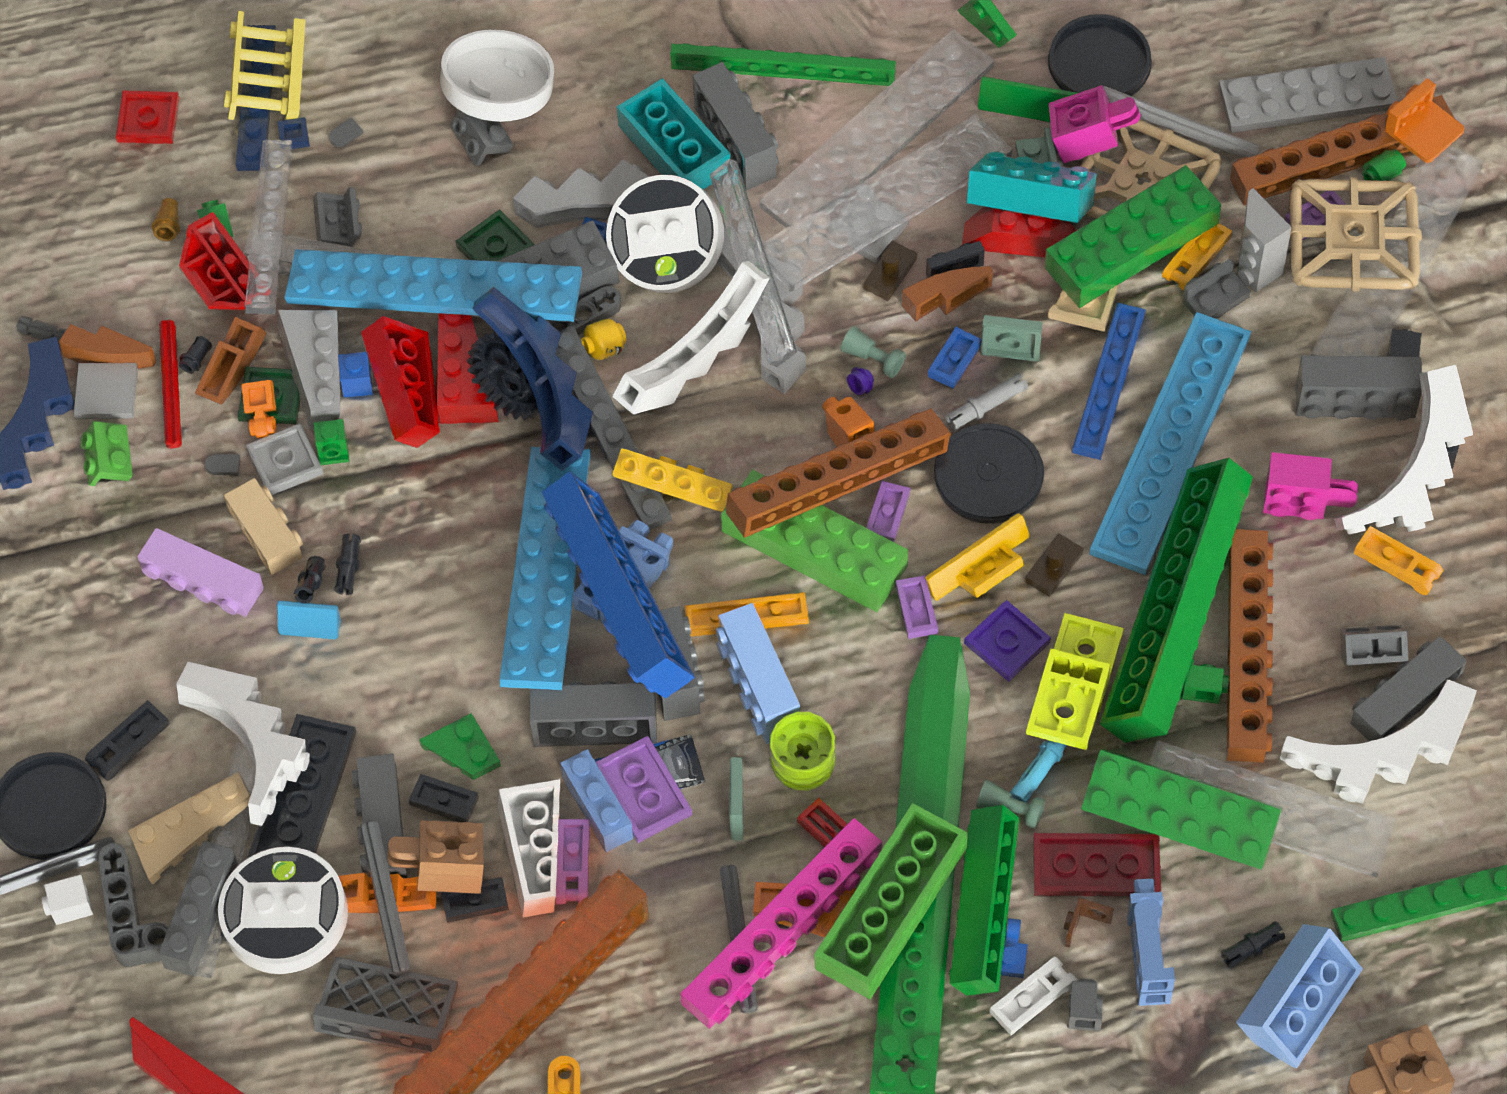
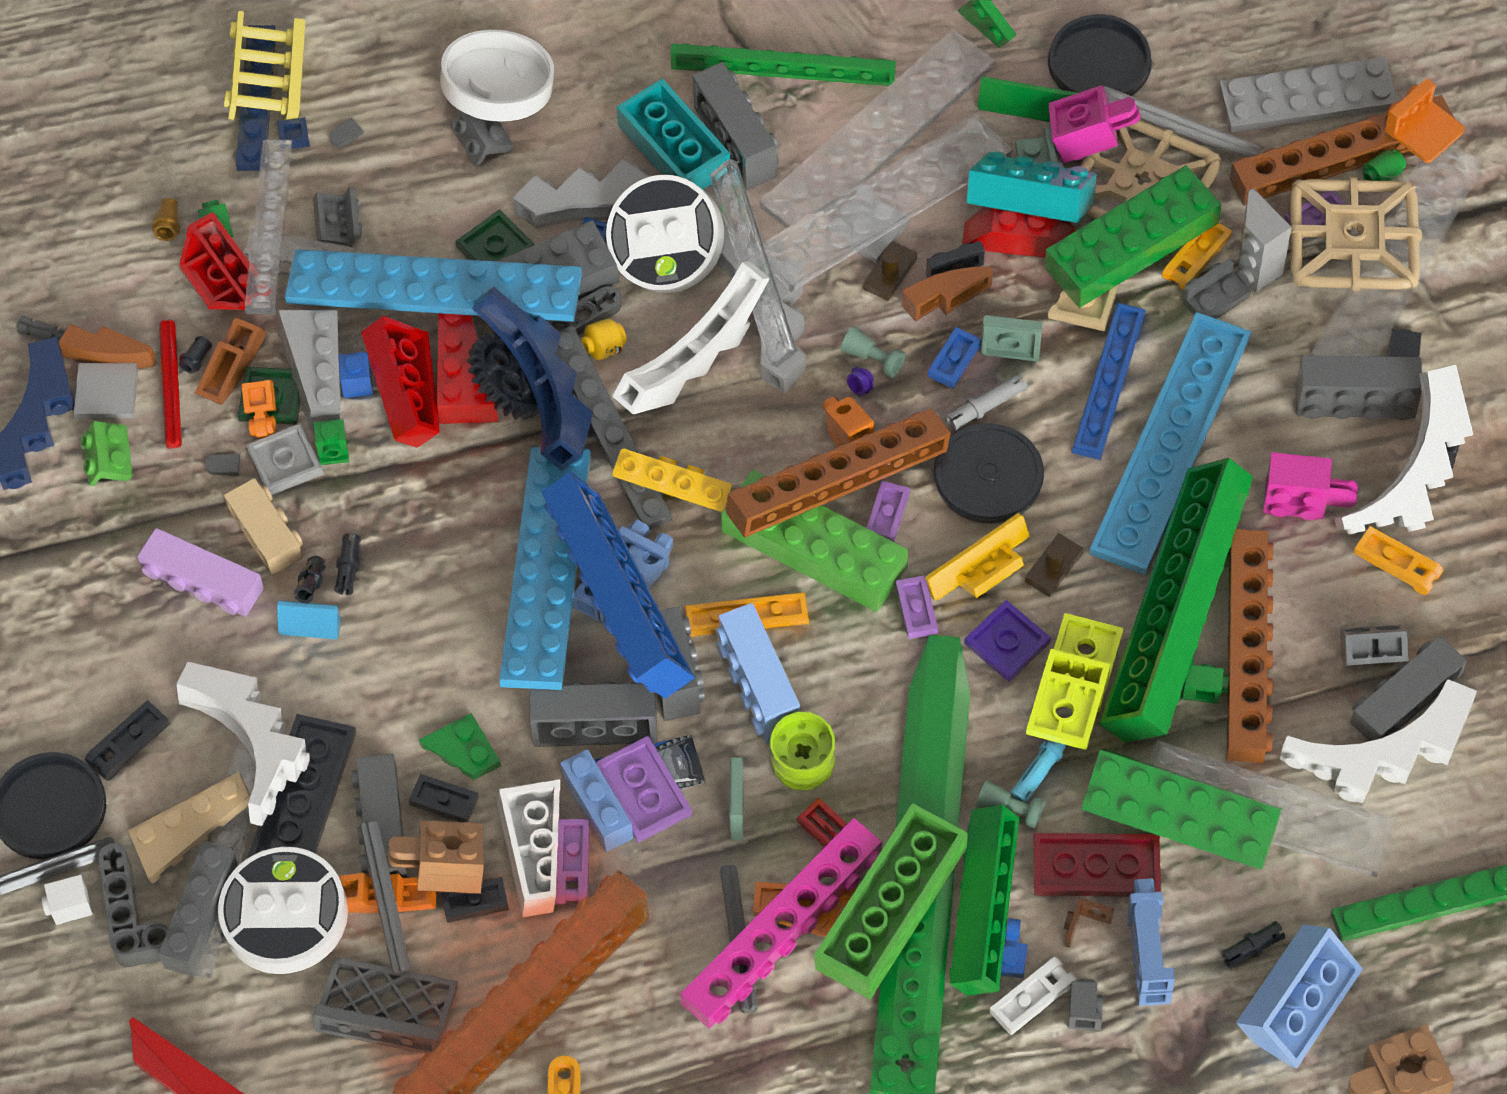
(147, 117): red tile -> none

